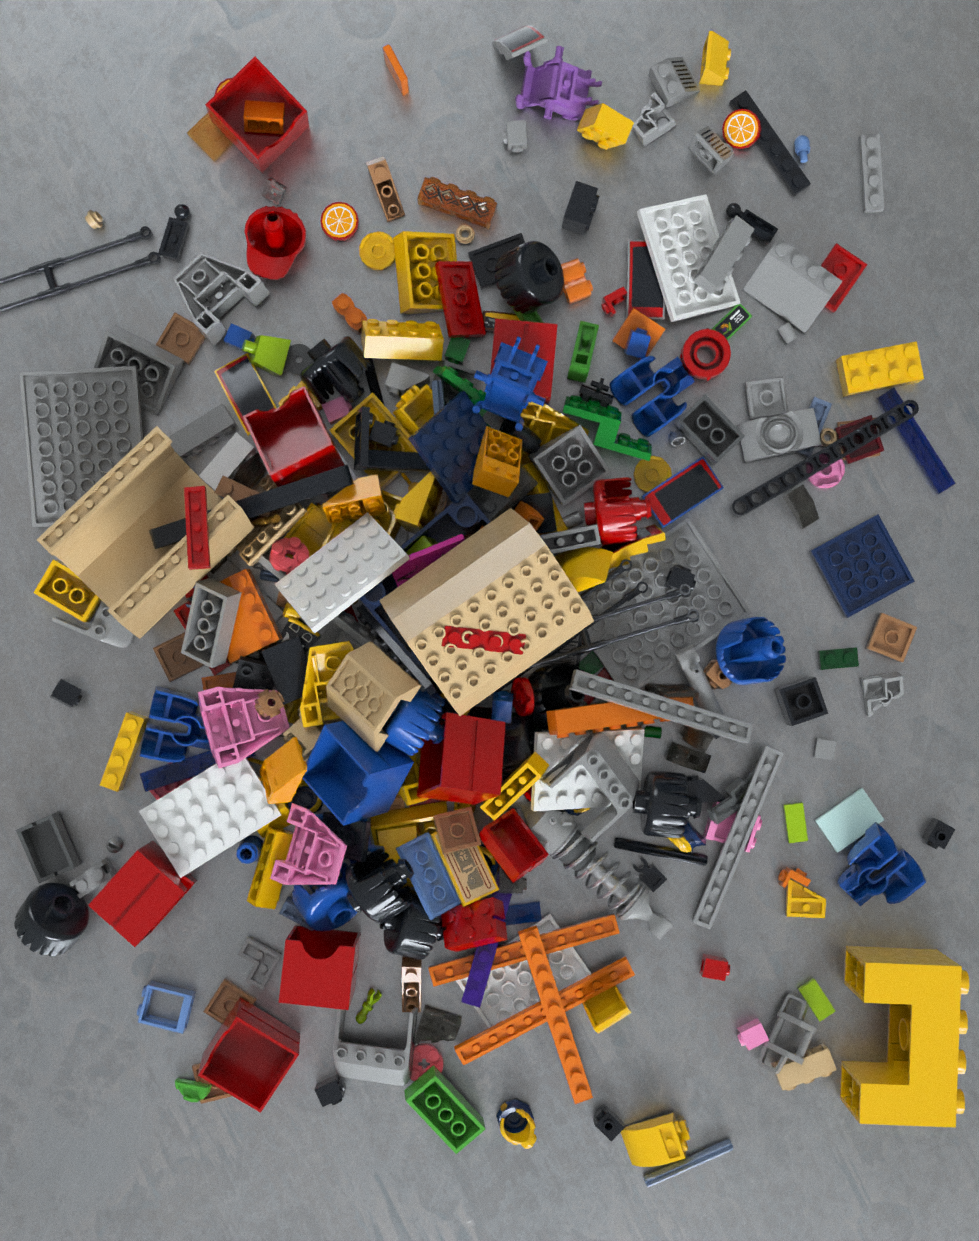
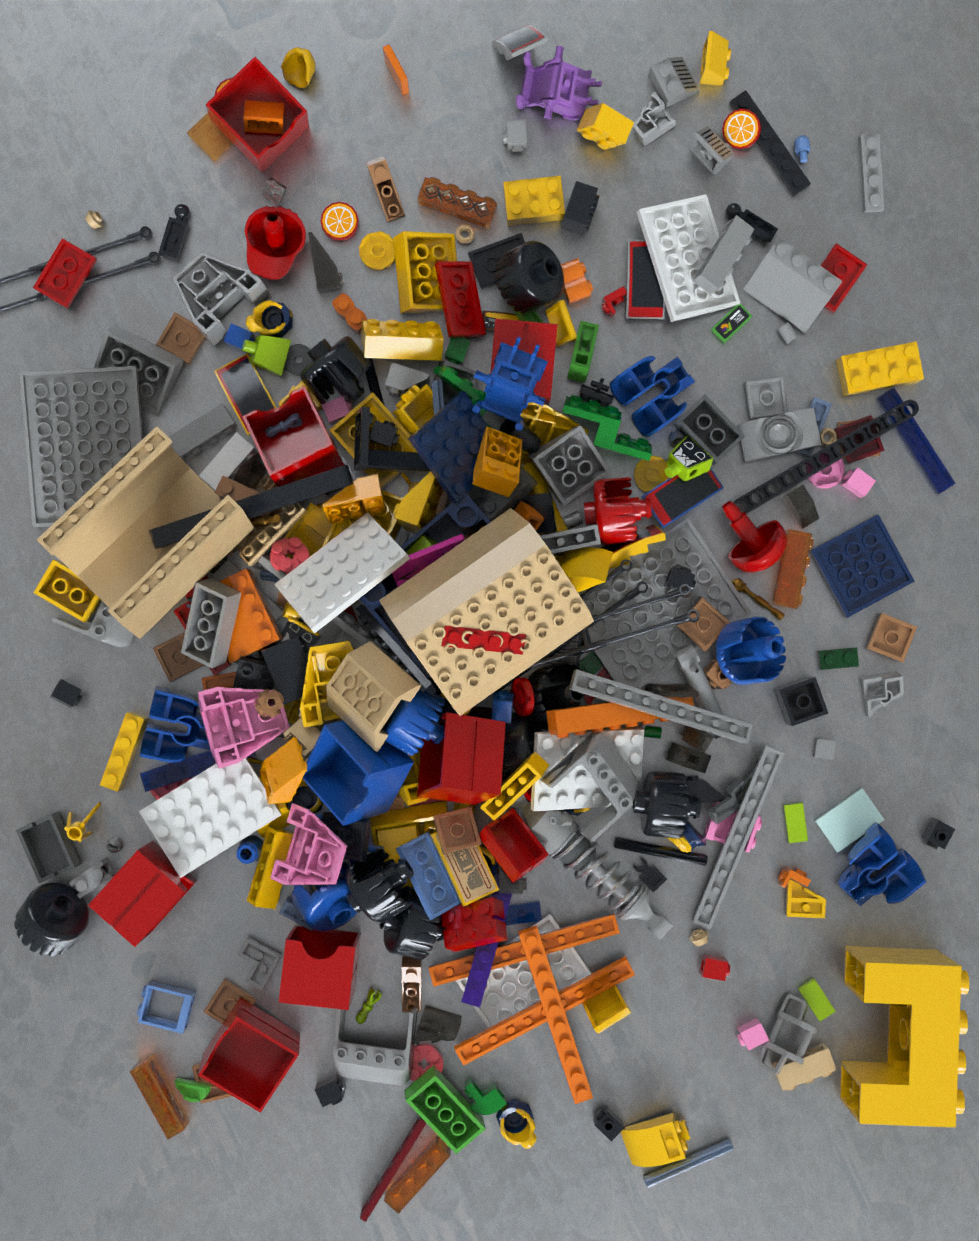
(65, 273): none -> red plate
(77, 829): none -> yellow plant
(159, 1097): none -> clear orange brick
(197, 527): red plate -> none
(270, 319): none -> piece
(292, 421): none -> sand blue piece
(298, 67): none -> yellow hair
(326, 272): none -> clear smoke slope
(392, 1169): none -> dark red tile
(417, 1174): none -> clear orange brick
(485, 1102): none -> green brick
(533, 200): none -> yellow brick
(559, 315): none -> yellow tile
(634, 320): orange tile -> none
(637, 343): blue brick -> none
(688, 460): none -> torso
(699, 937): none -> tan plate
(707, 628): none -> medium nougat tile
(716, 343): red piece -> none
(740, 586): none -> pearl gold piece
(758, 546): none -> red piece
(792, 570): none -> clear orange brick
(858, 482): none -> bright pink brick

